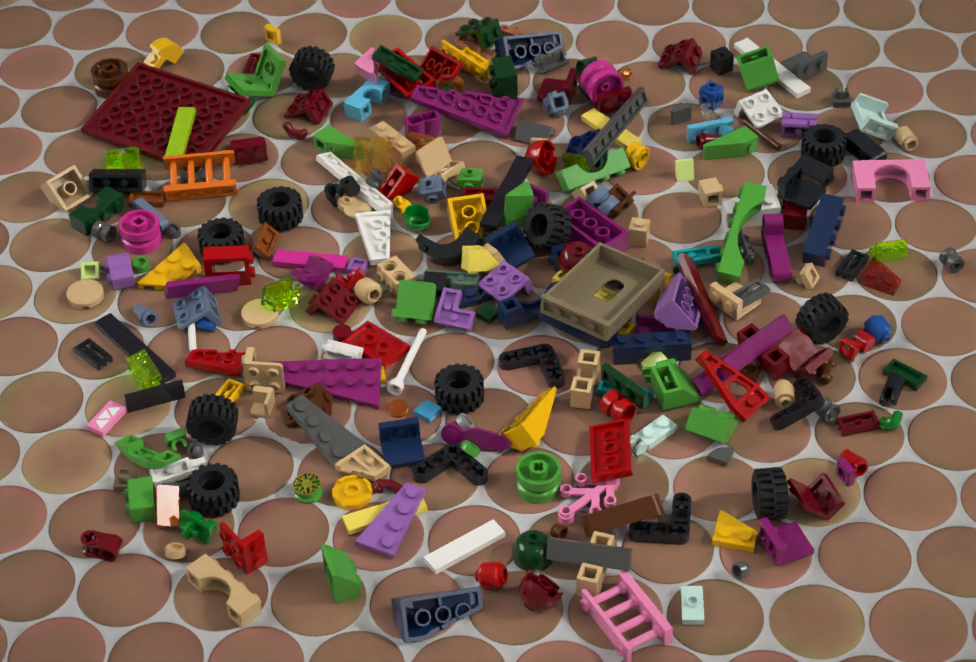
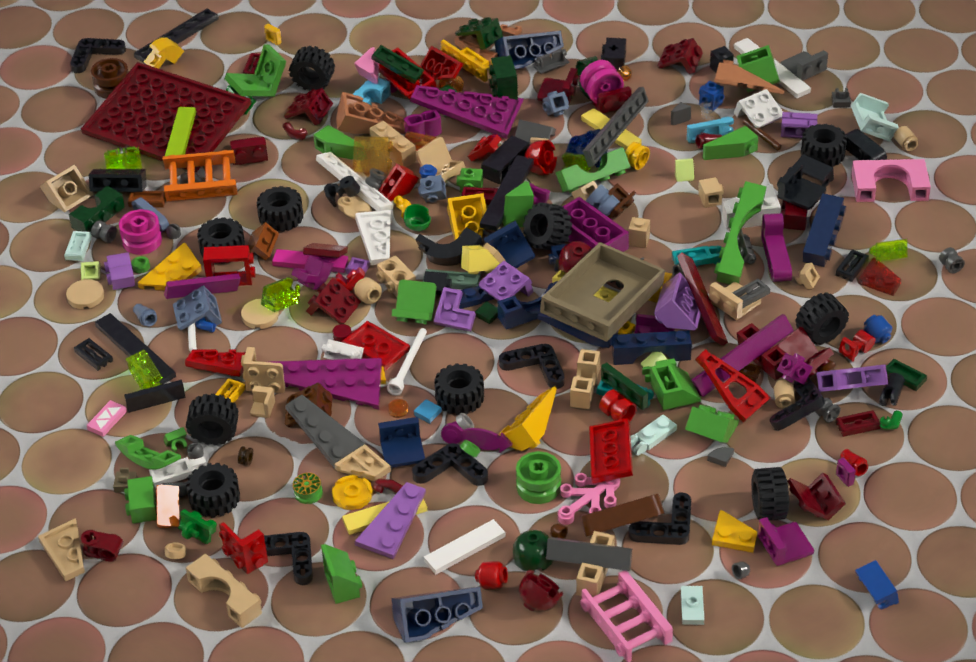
(64, 549): none -> tan wing
(78, 246): none -> light aqua plate
(93, 46): none -> black beam
(182, 31): none -> black tile
(245, 455): none -> dark brown bush
(296, 550): none -> black beam
(325, 250): none -> dark red tile
(358, 116): none -> nougat wedge
(427, 170): none -> blue plate
(484, 146): none -> red wing
(500, 161): none -> black brick
(614, 52): none -> black brick
(736, 76): none -> nougat wedge
(794, 368): none -> magenta brick
(852, 378): none -> medium lavender arch
(878, 584): none -> blue hinge

